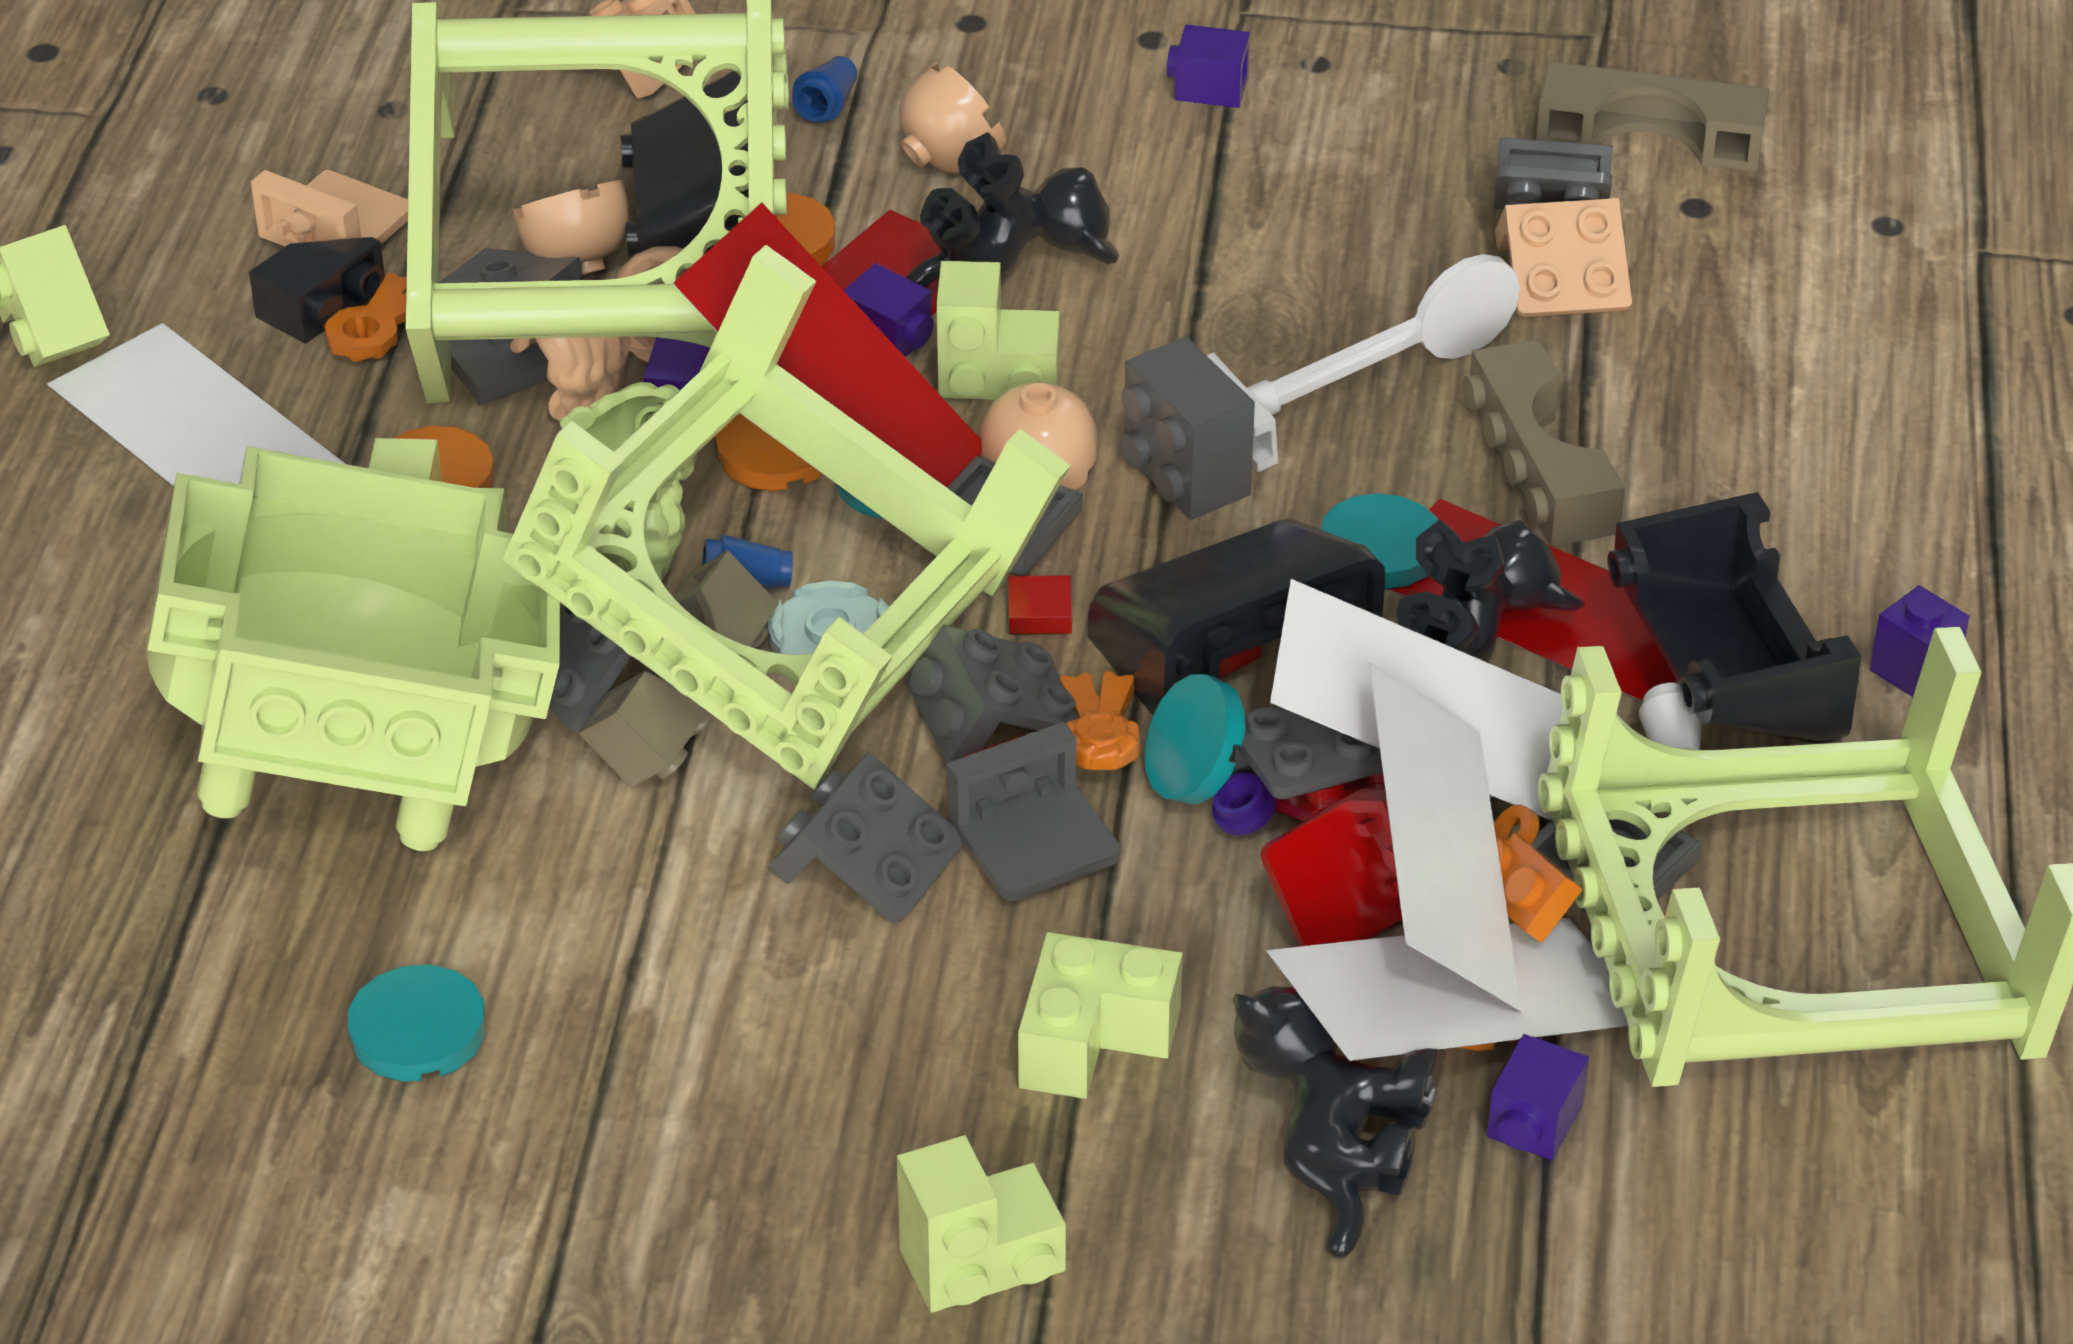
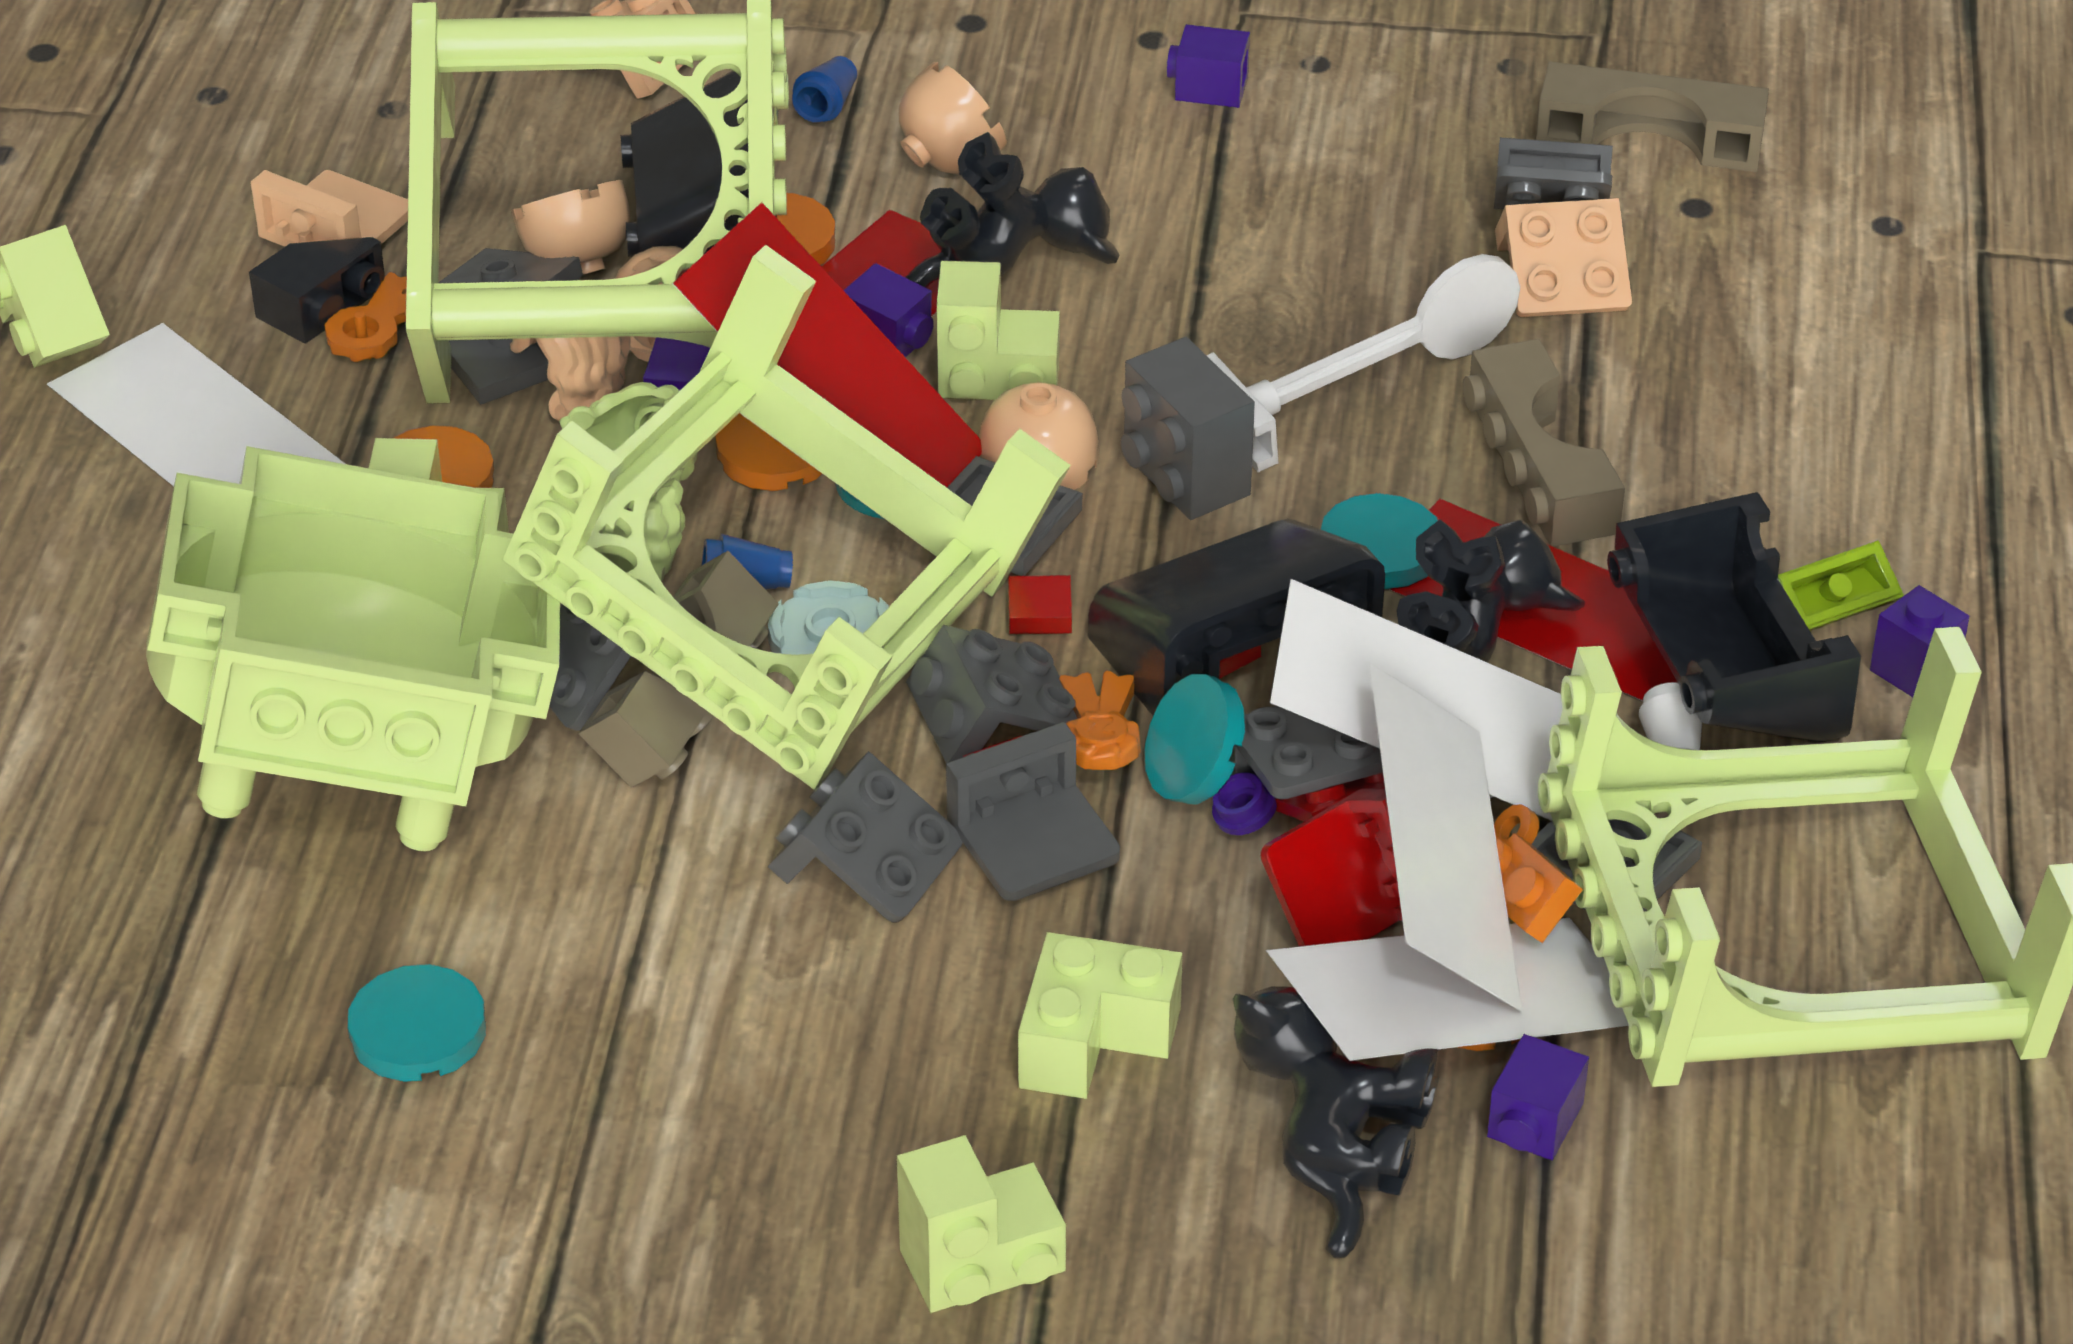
(1842, 585): none -> lime slope

